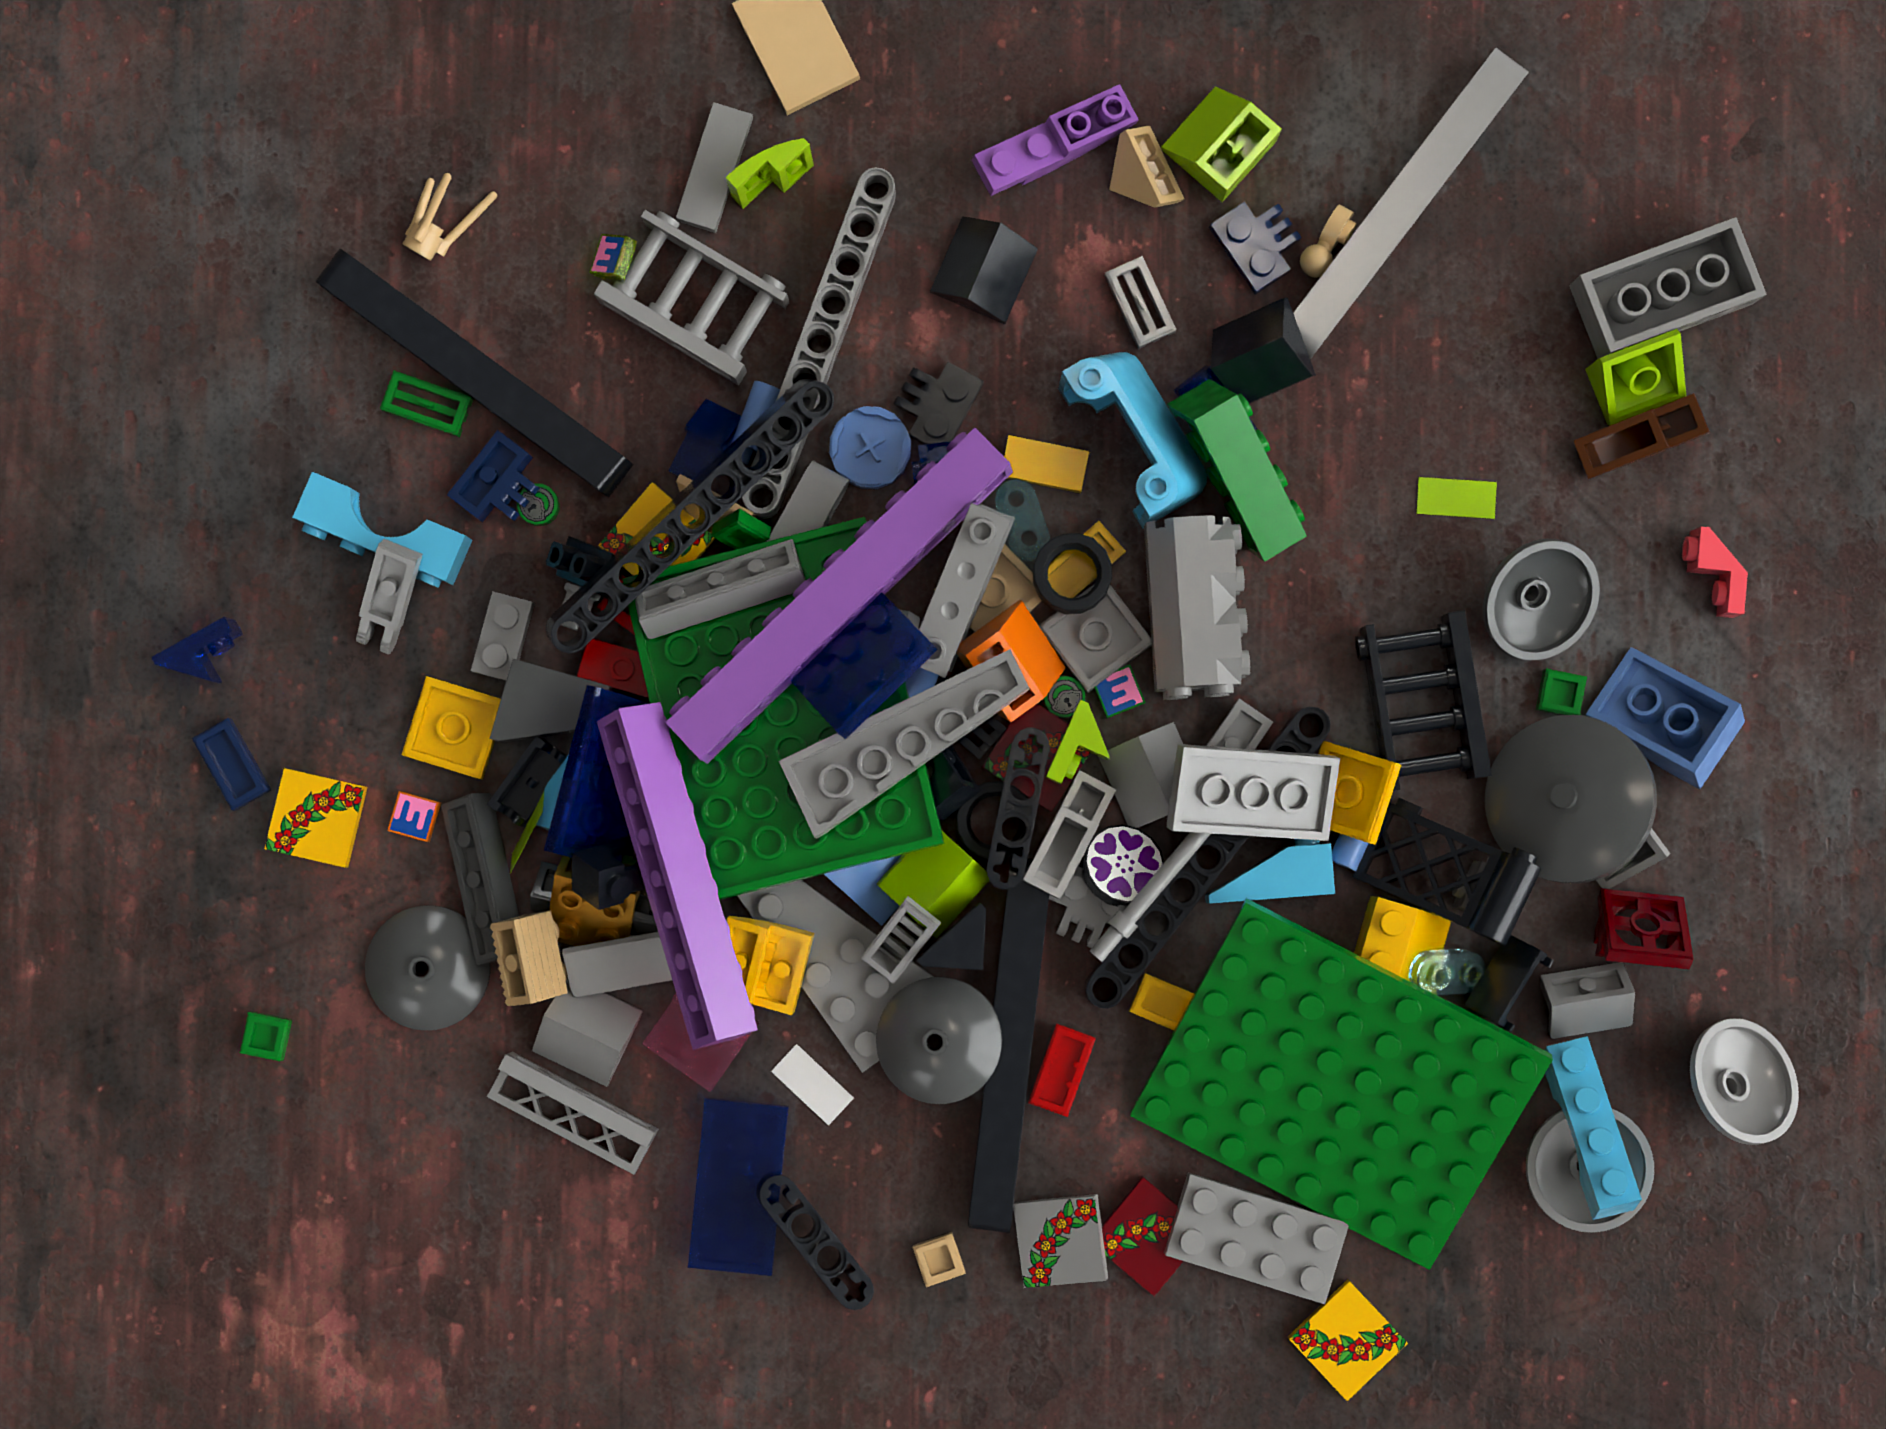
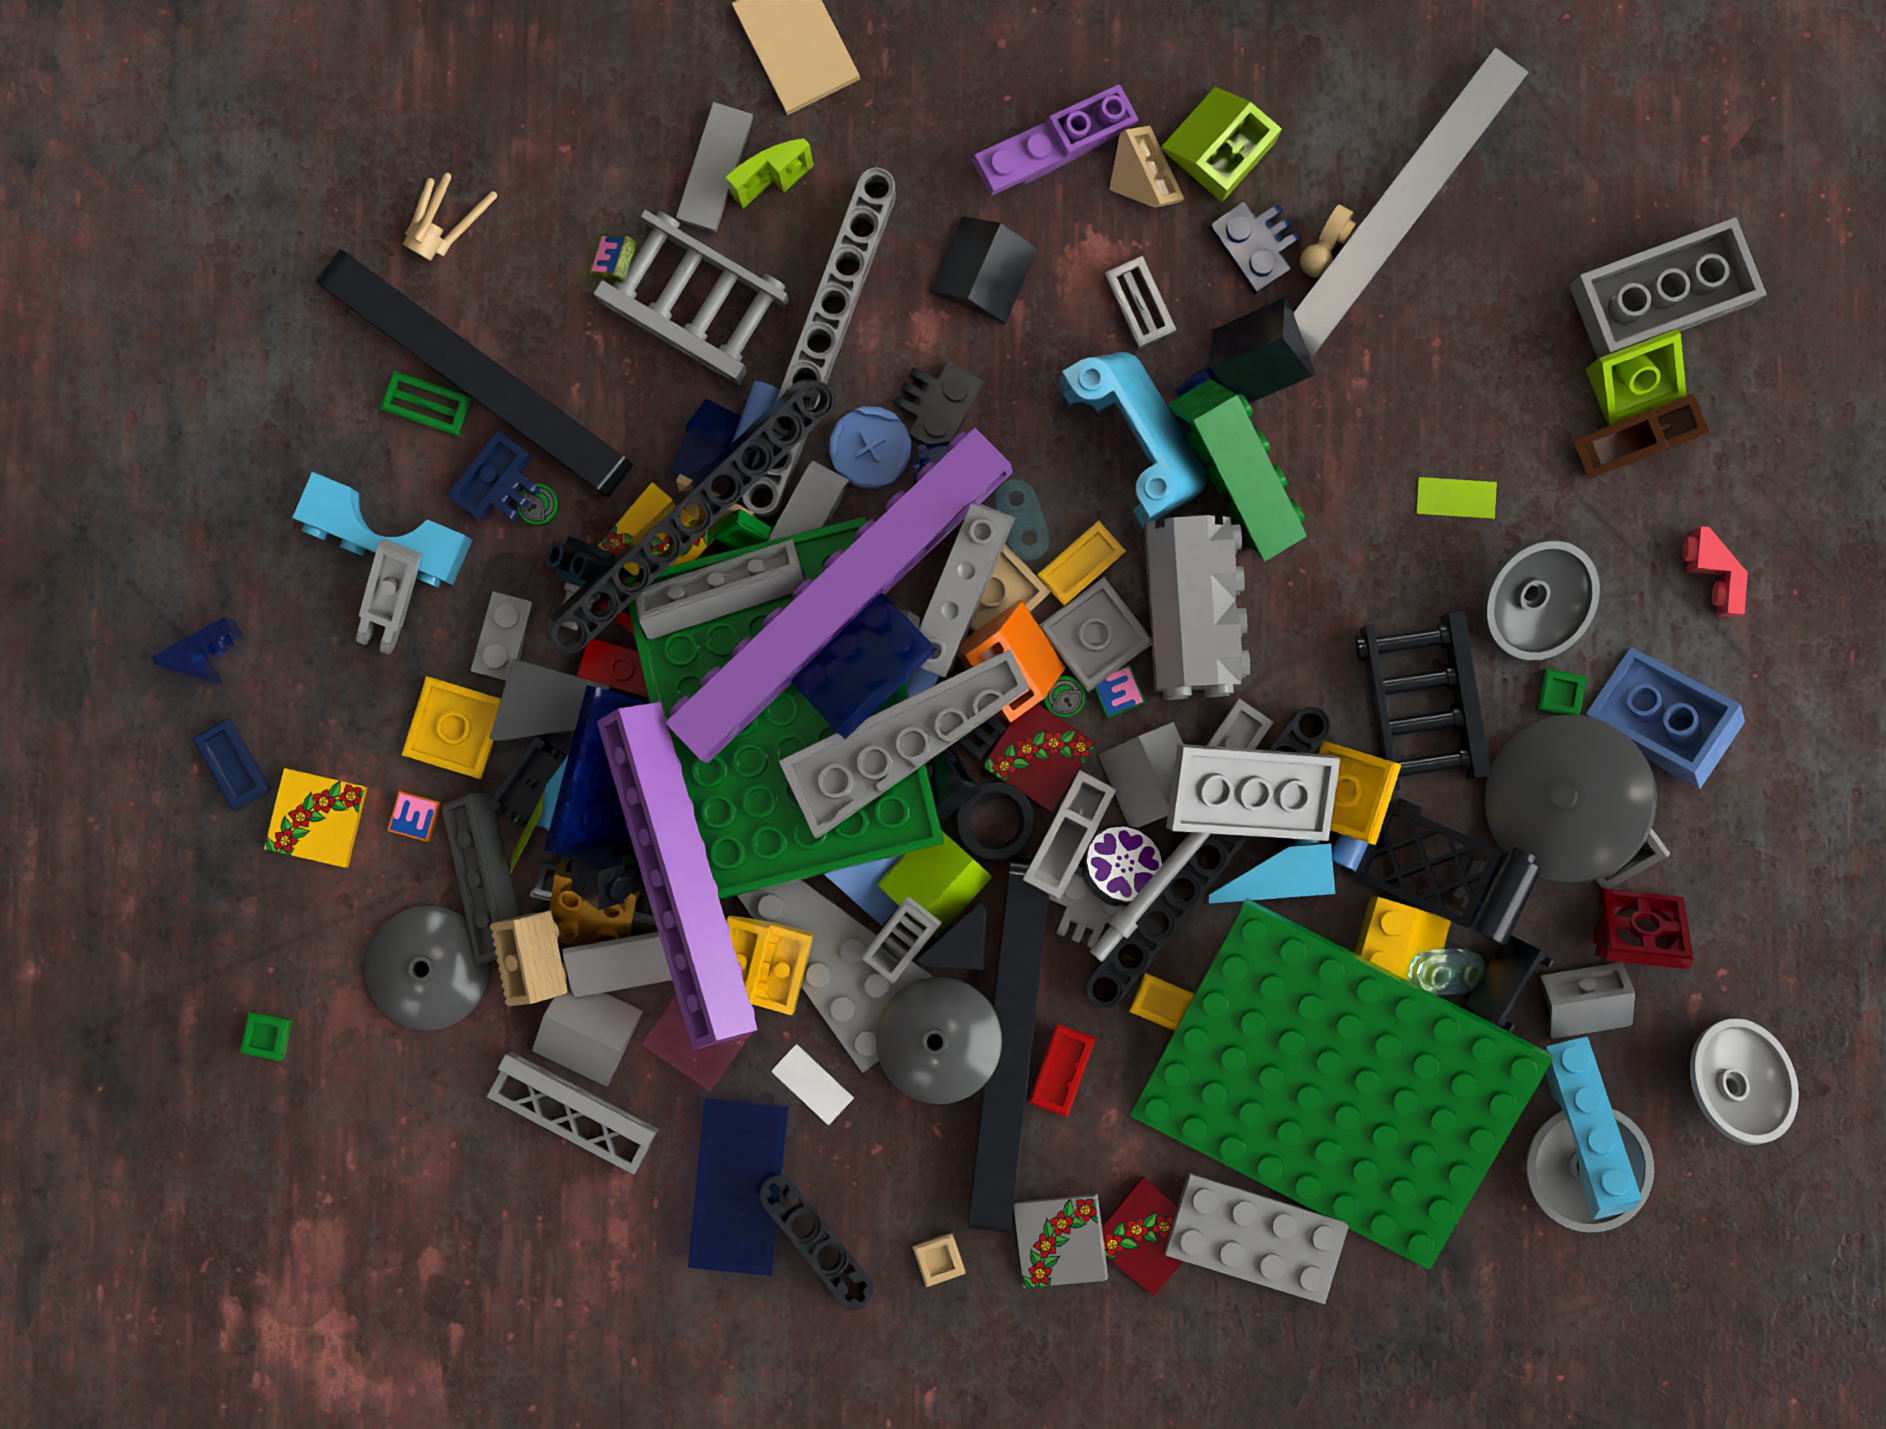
(1022, 809): black beam -> none
(1046, 463): yellow tile -> none
(1079, 542): black tyre -> none
(1080, 733): lime slope -> none
(1347, 1340): yellow tile -> none

